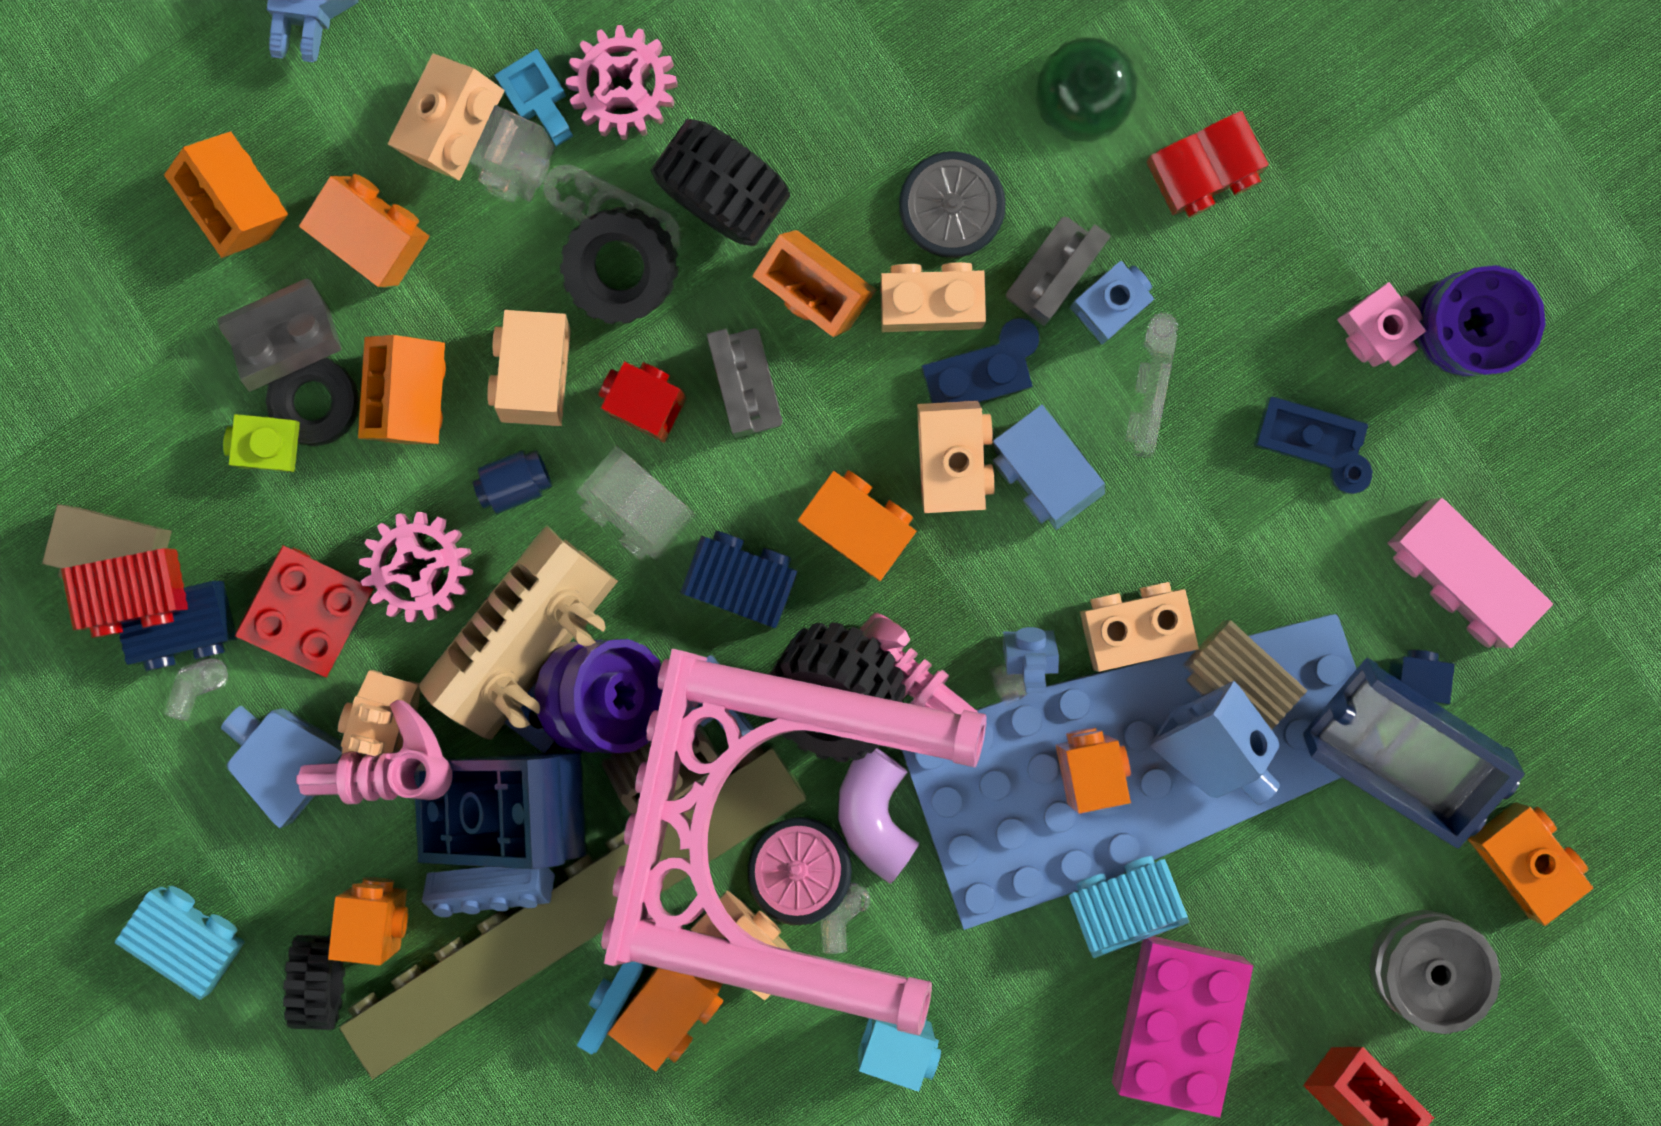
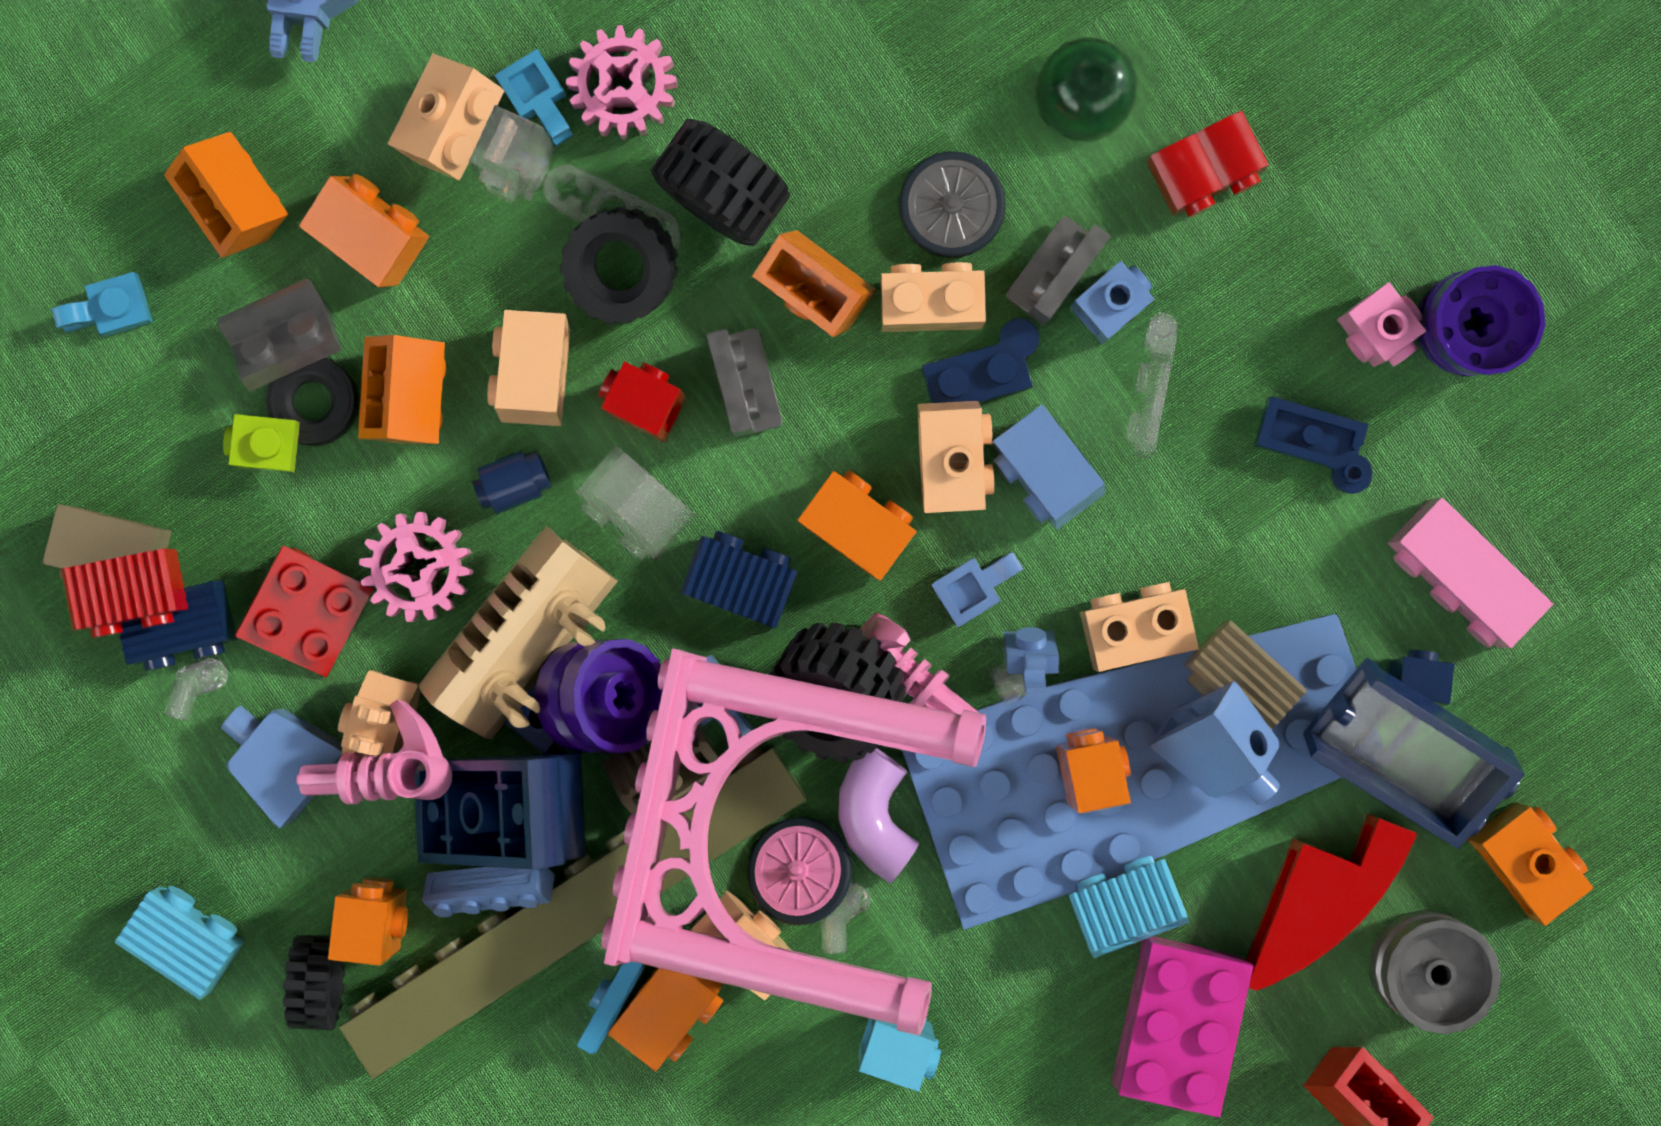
(112, 305): none -> dark azure plate
(970, 590): none -> medium blue plate
(1324, 899): none -> red slope

